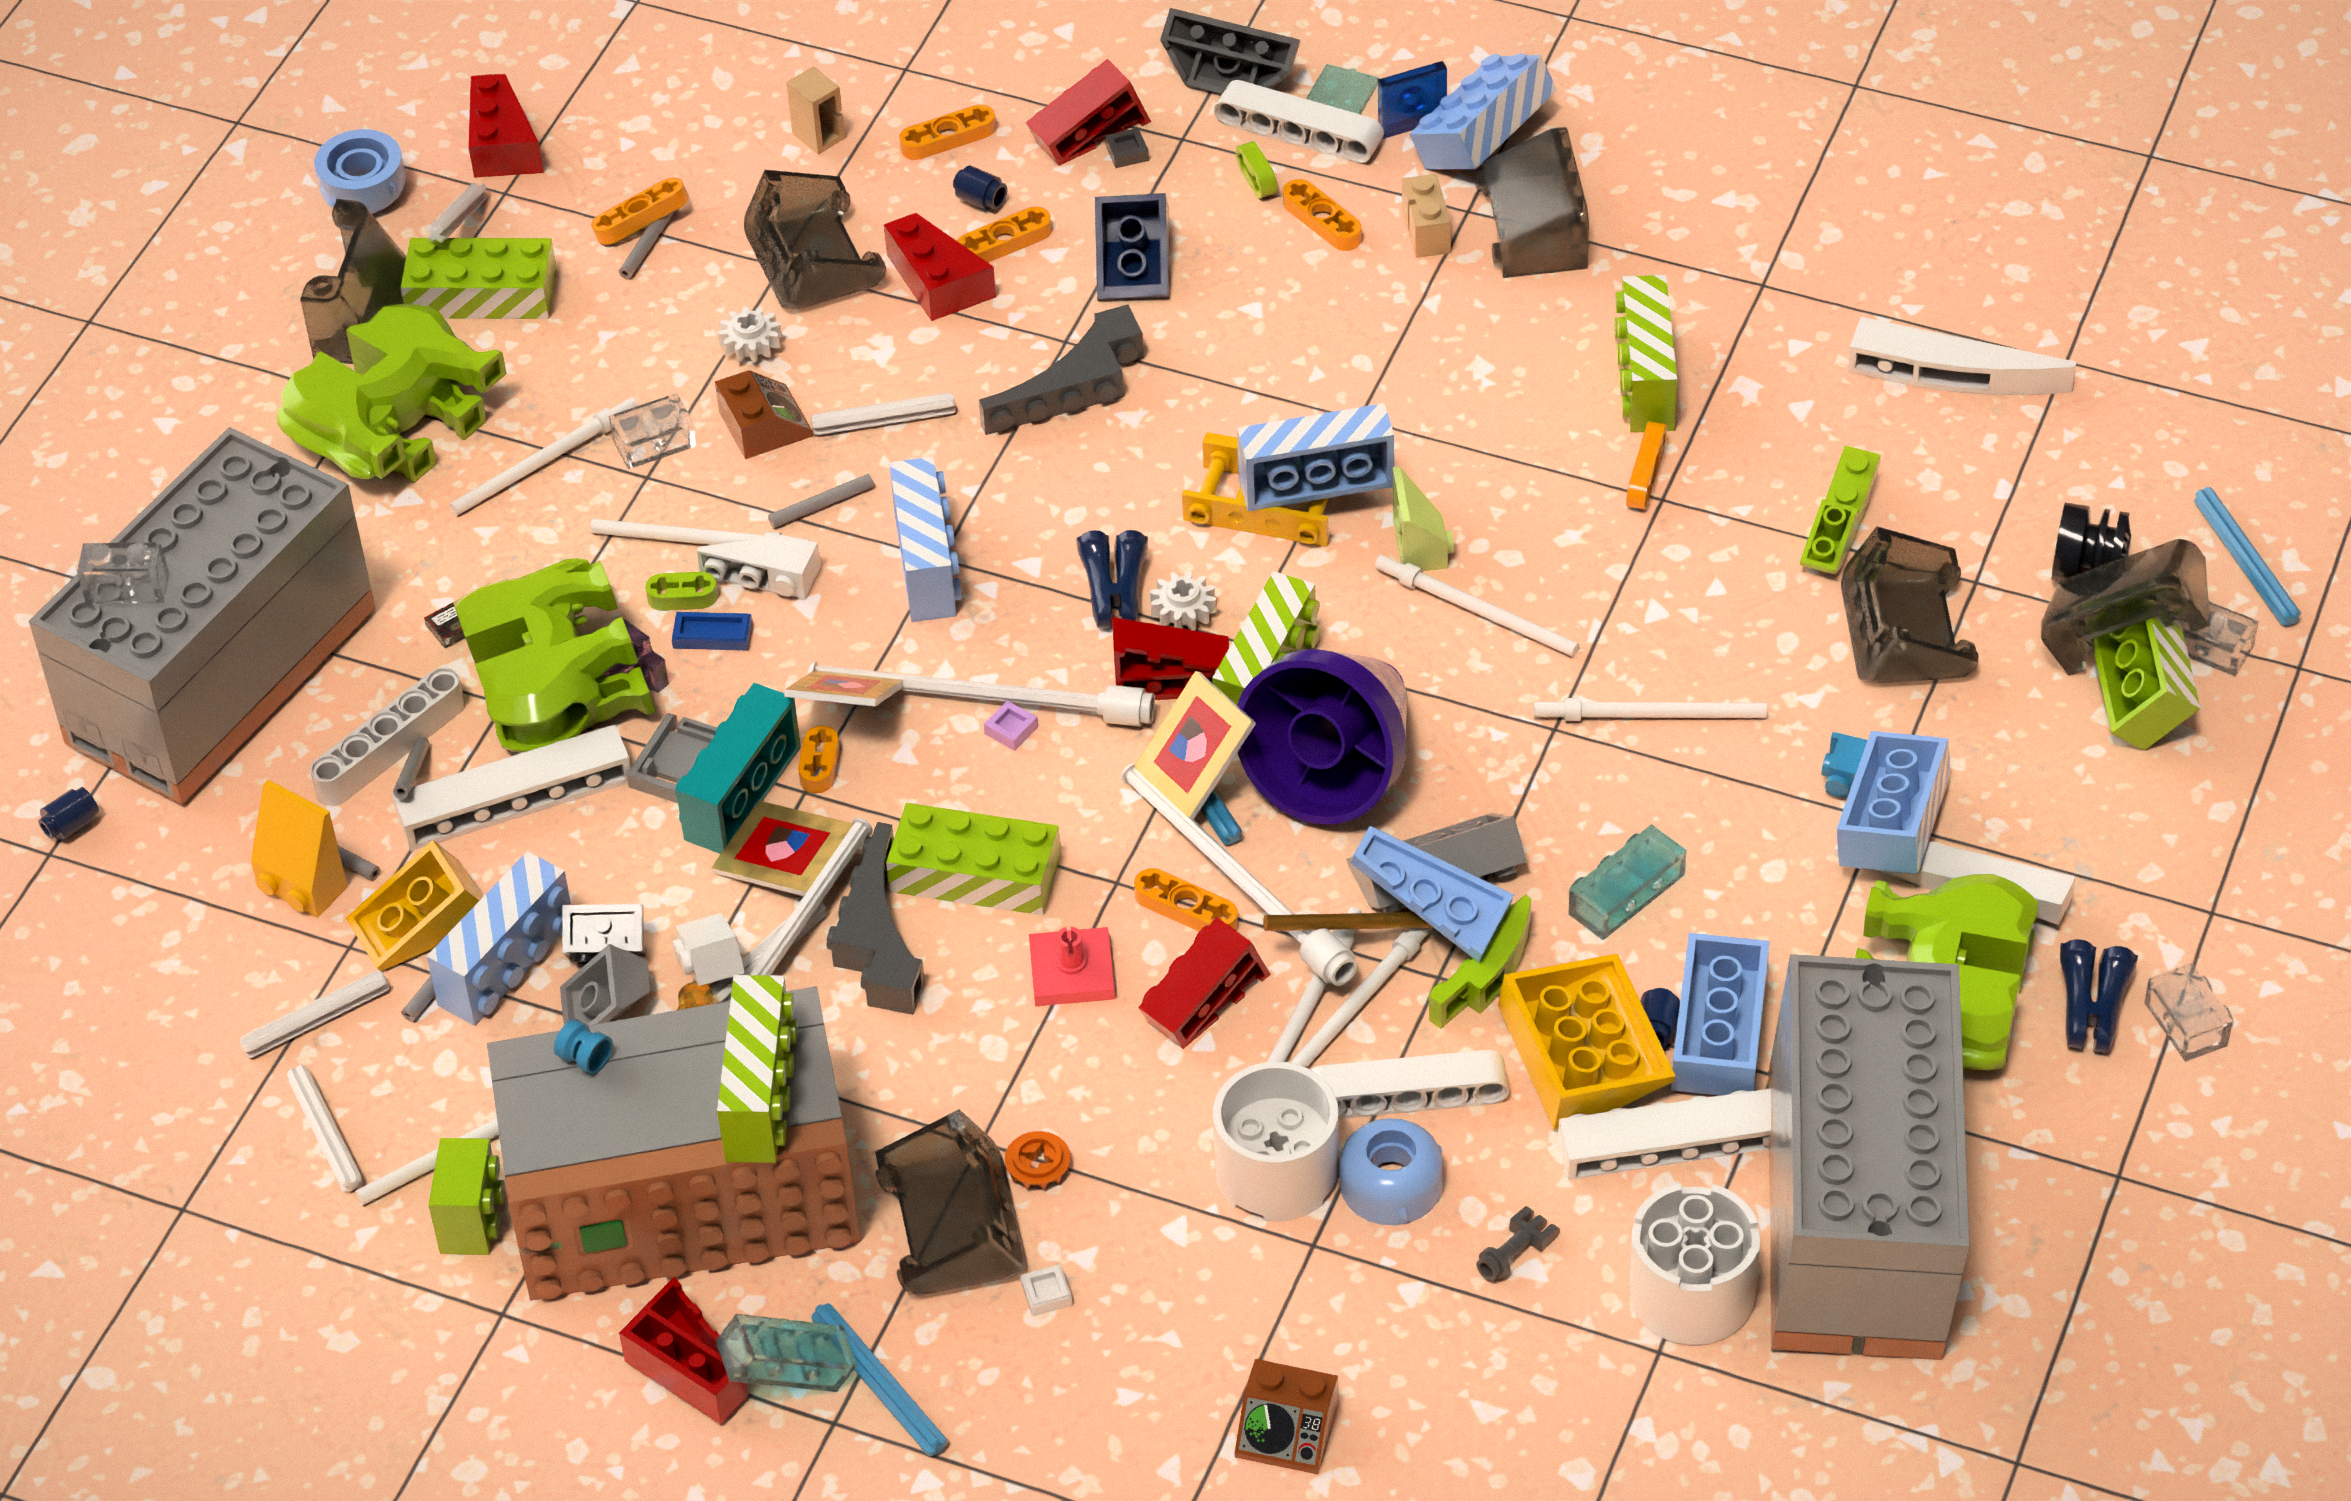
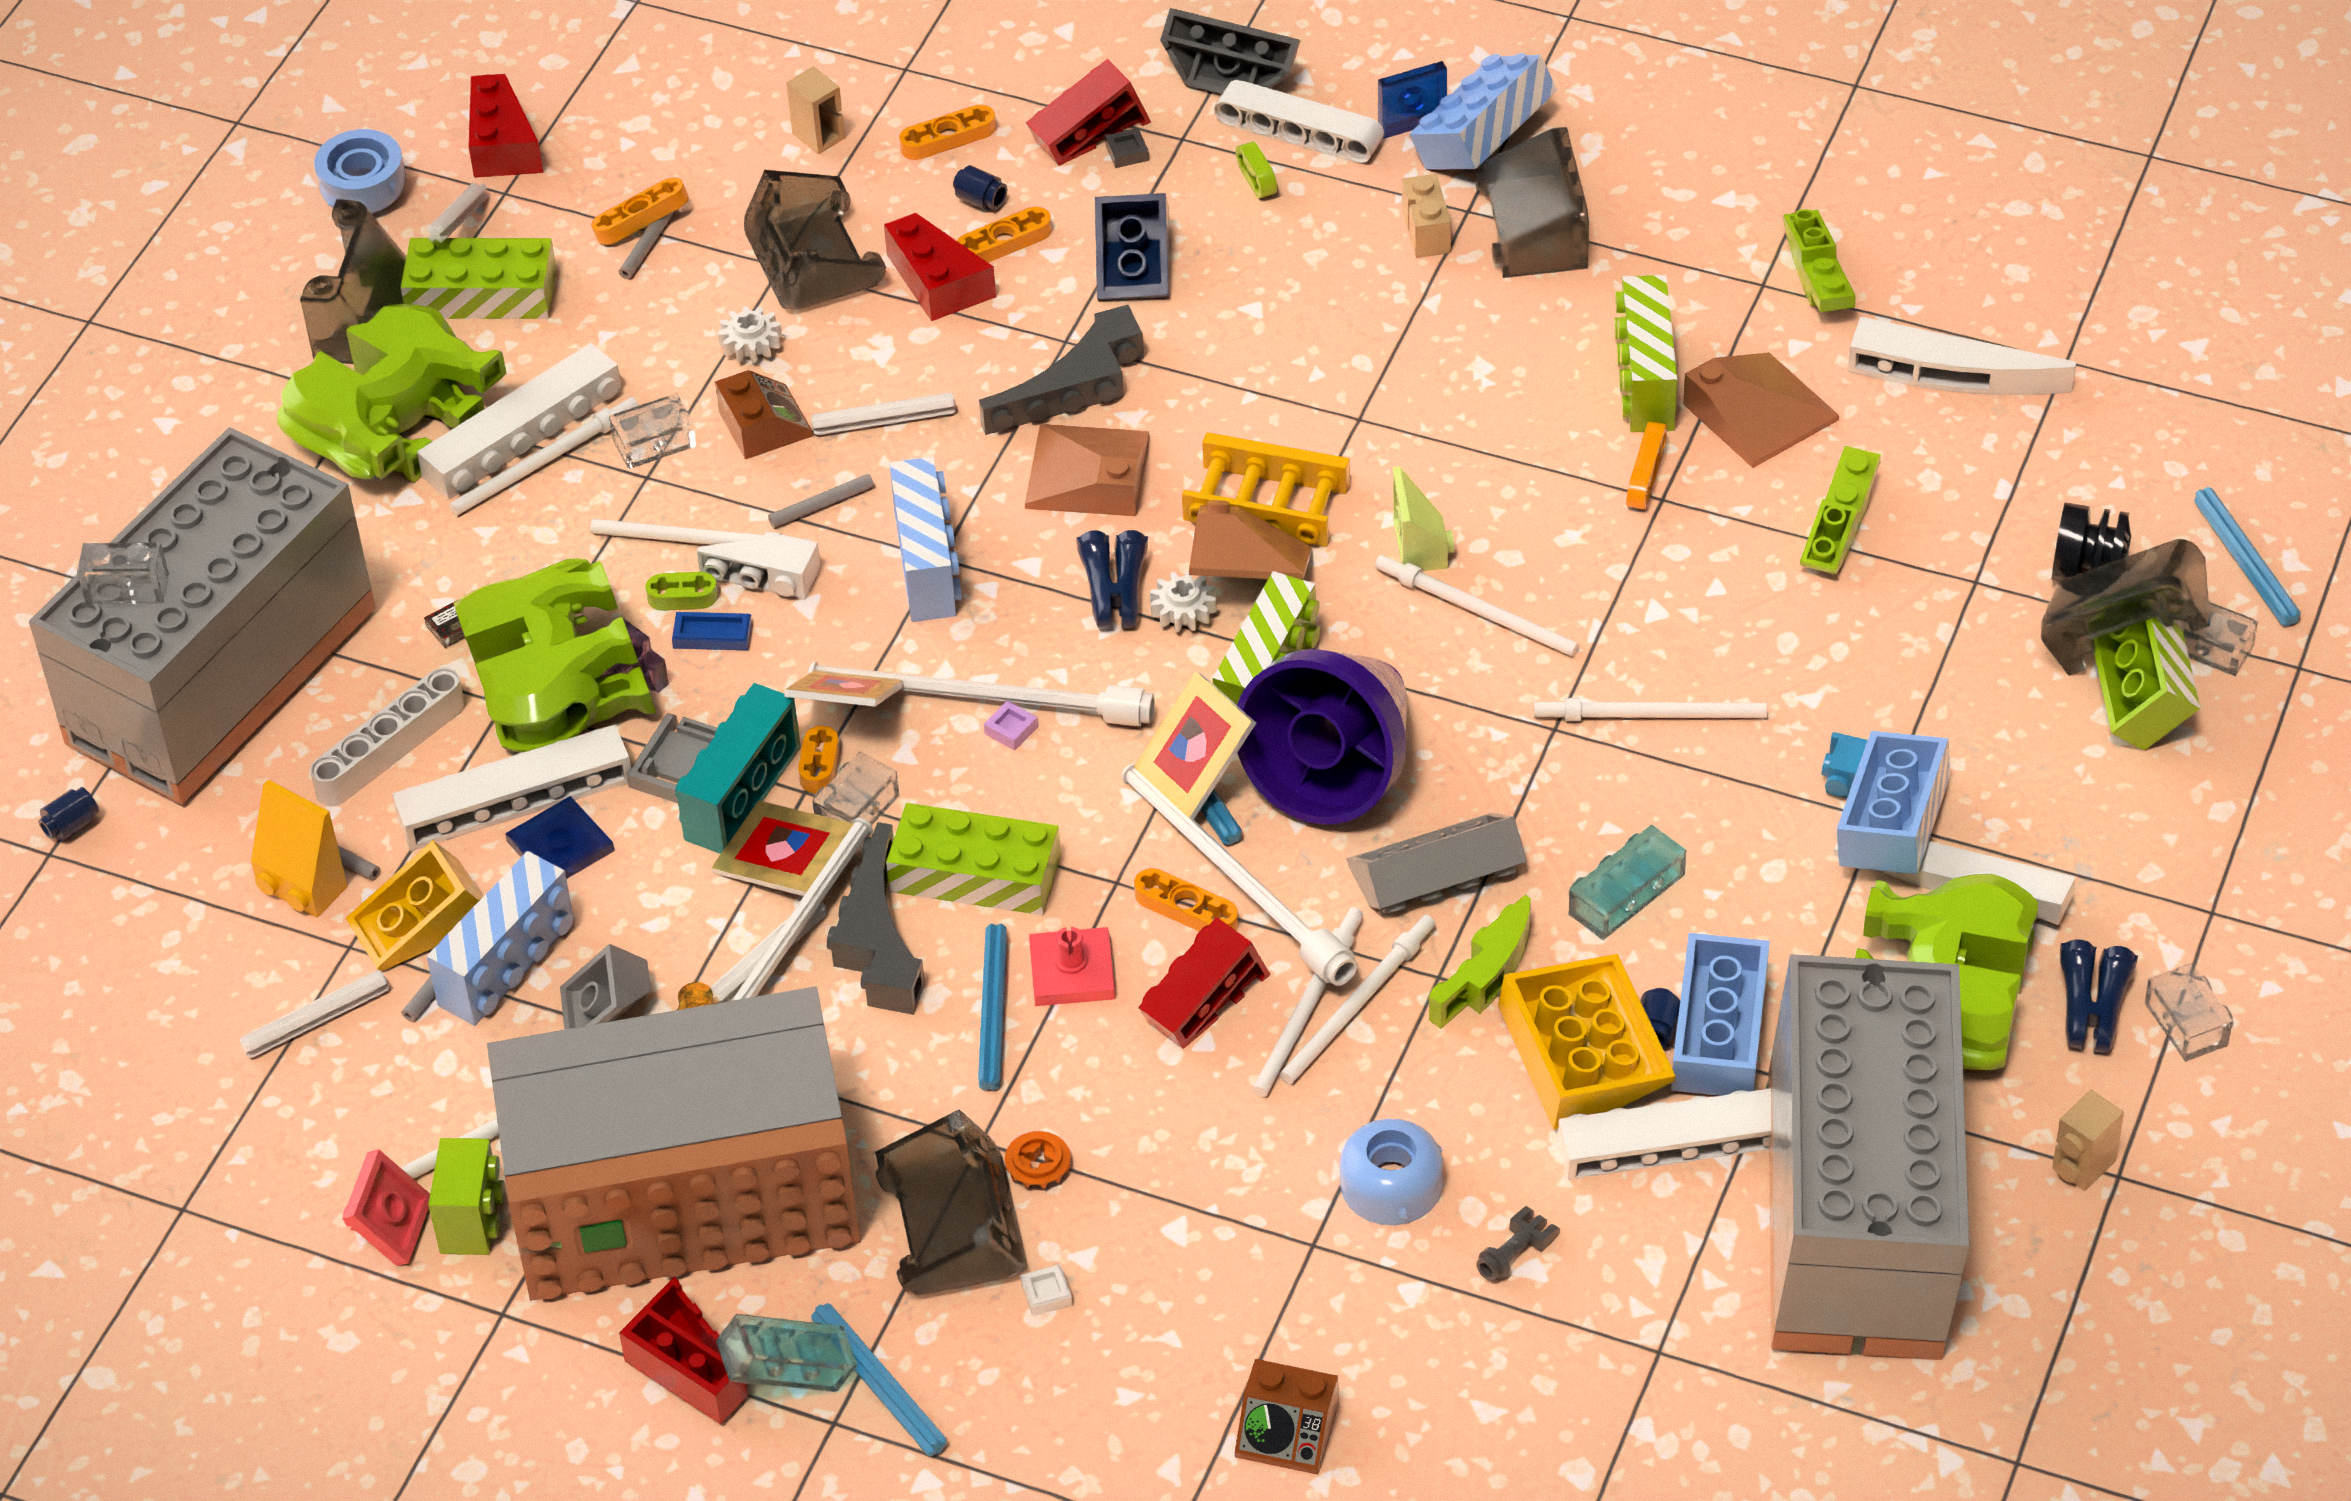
(324, 1129): white axle -> none
(387, 1207): none -> coral tile
(411, 768): light grey piece -> none
(519, 421): none -> white brick
(562, 837): none -> clear blue tile
(579, 1044): dark azure wheel -> none
(593, 927): bracket -> none
(708, 949): white brick -> none
(756, 1069): lime brick -> none
(859, 790): none -> clear brick
(992, 1007): none -> dark azure axle
(1087, 470): none -> nougat slope
(1163, 656): red wedge -> none
(1243, 546): none -> nougat slope
(1276, 1140): white brick -> none
(1315, 457): light blue brick -> none
(1317, 201): light orange beam -> none
(1343, 88): clear light blue piece -> none
(1343, 921): pearl gold bar -> none
(1417, 1083): white beam -> none
(1441, 894): light blue wing -> none
(1694, 1263): white brick -> none
(1755, 405): none -> nougat slope
(1816, 261): none -> lime slope
(1900, 610): clear smoke windscreen -> none
(2087, 1140): none -> tan piece

